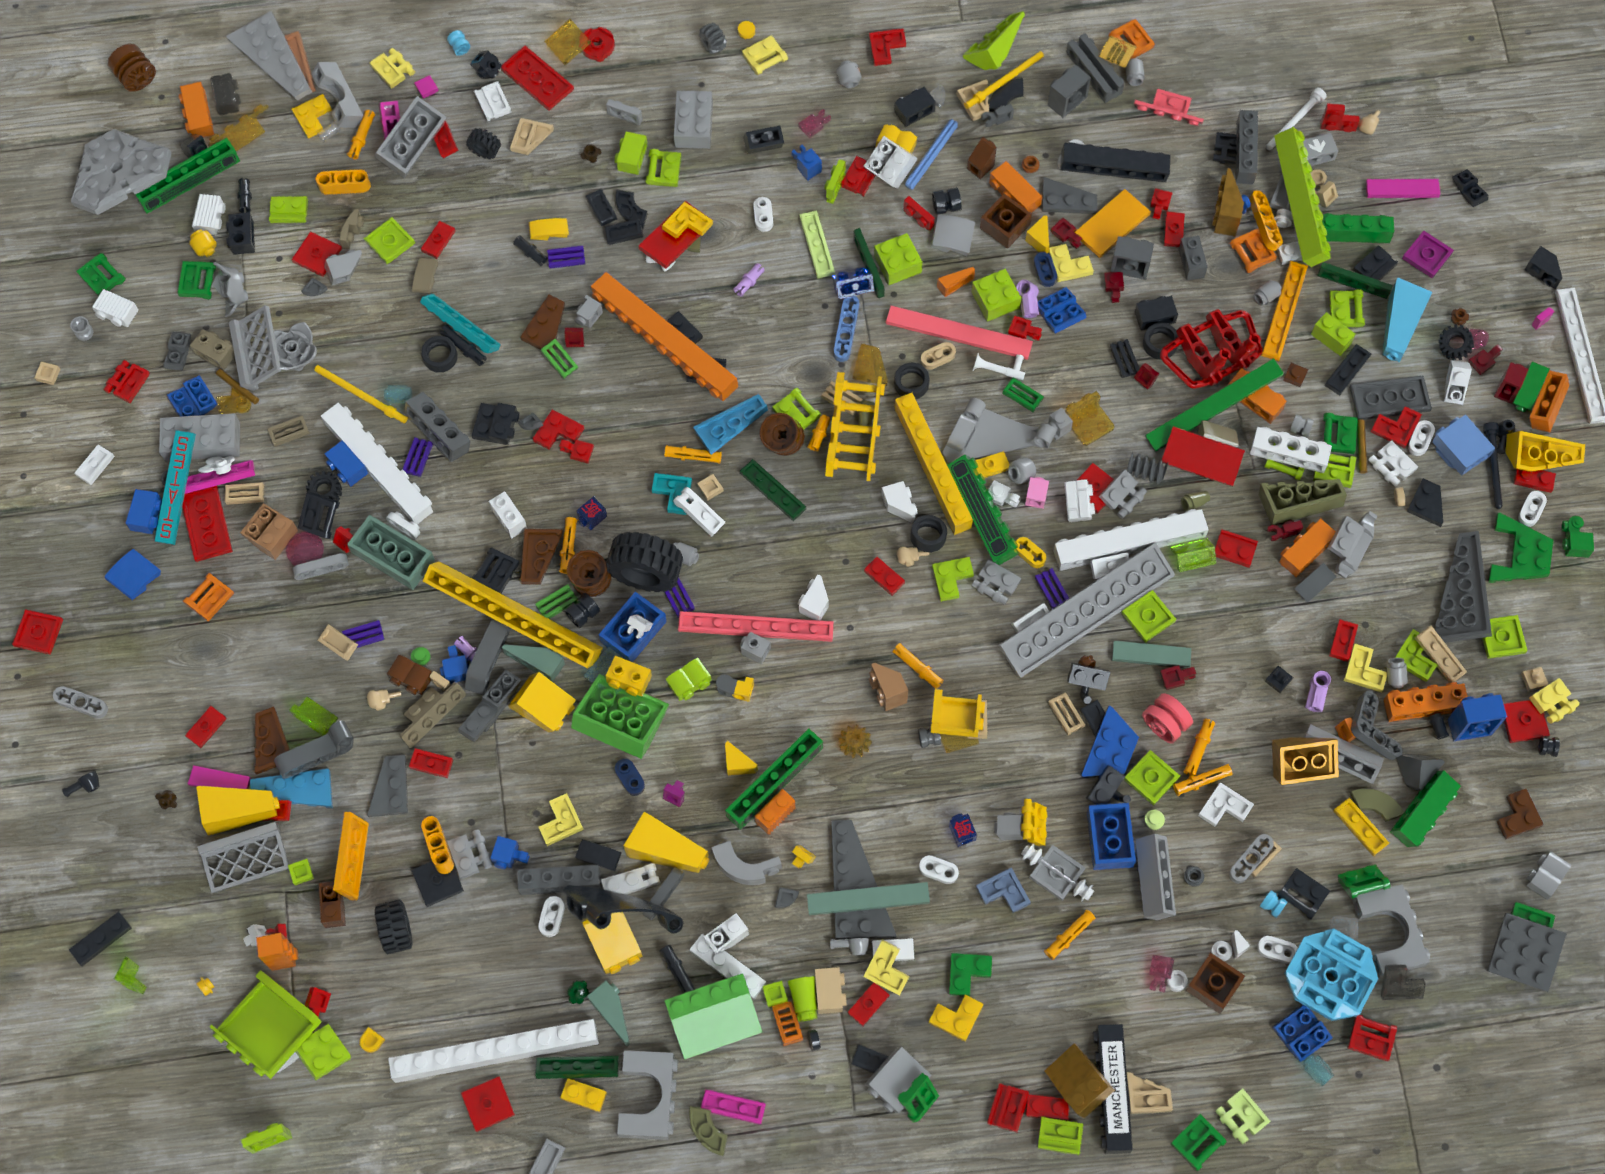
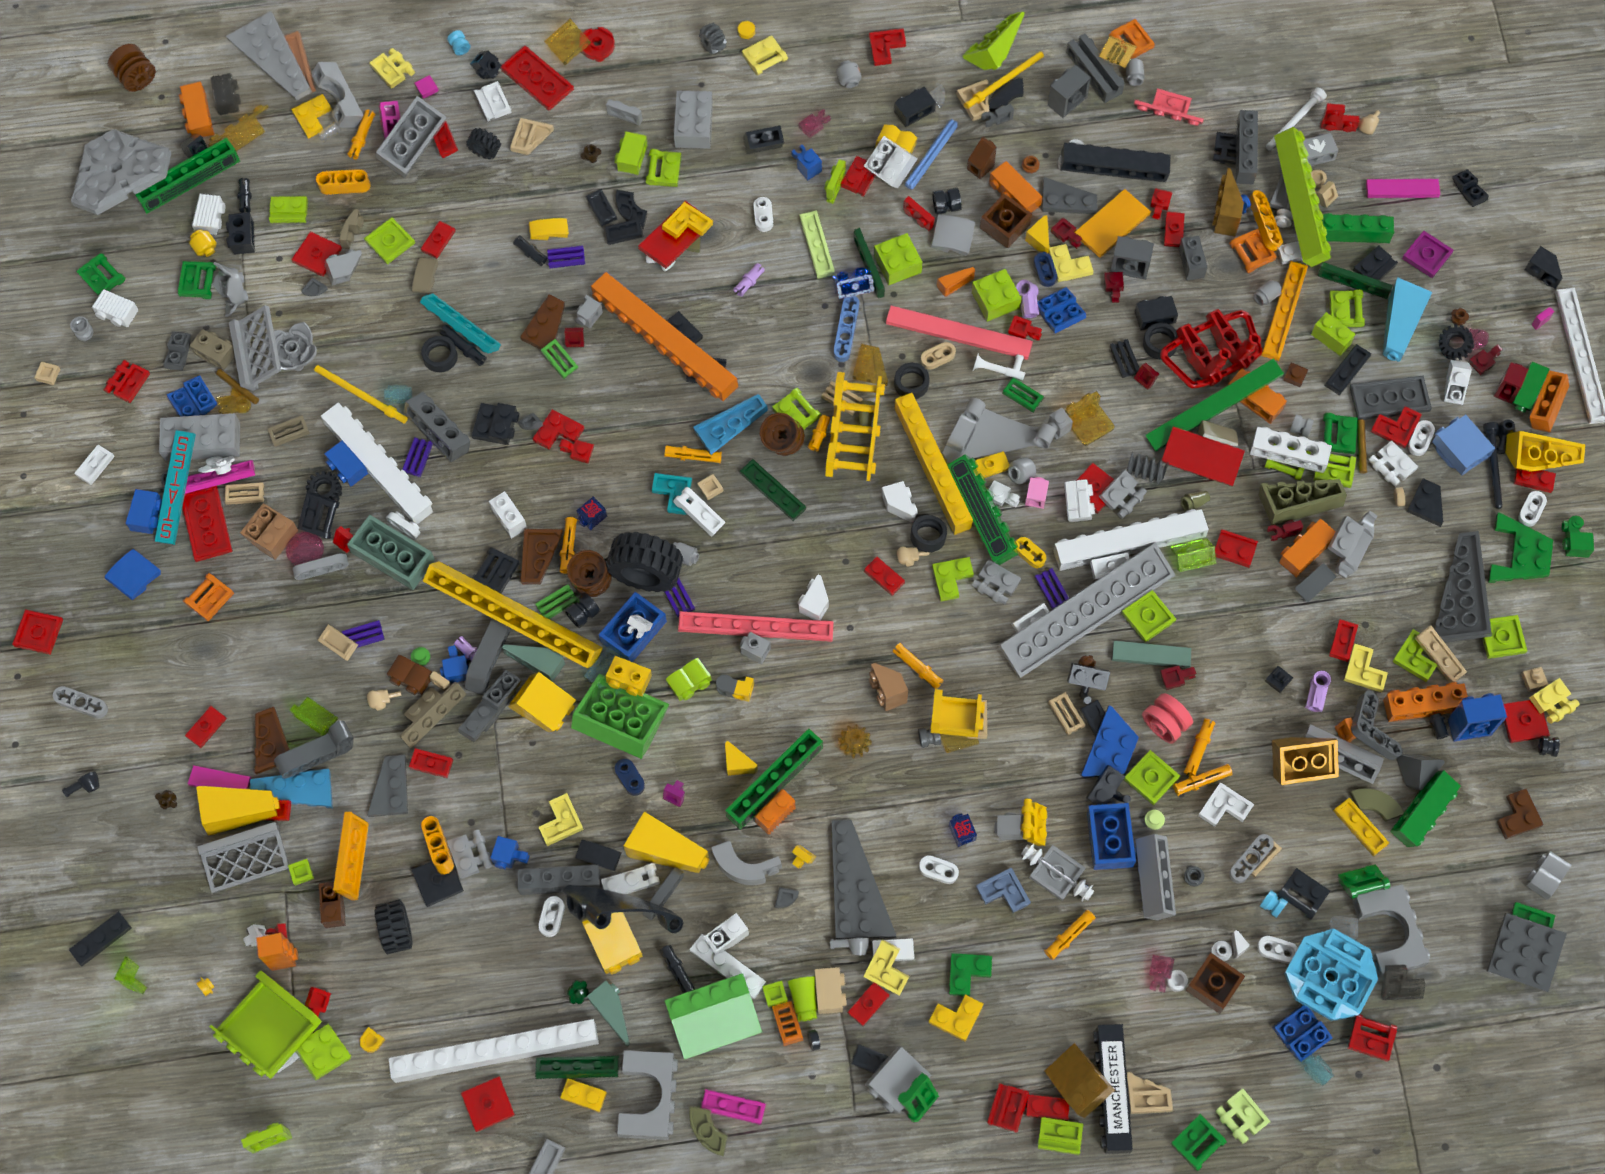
(868, 898): sand green tile -> none
(1397, 672): light grey brick -> none

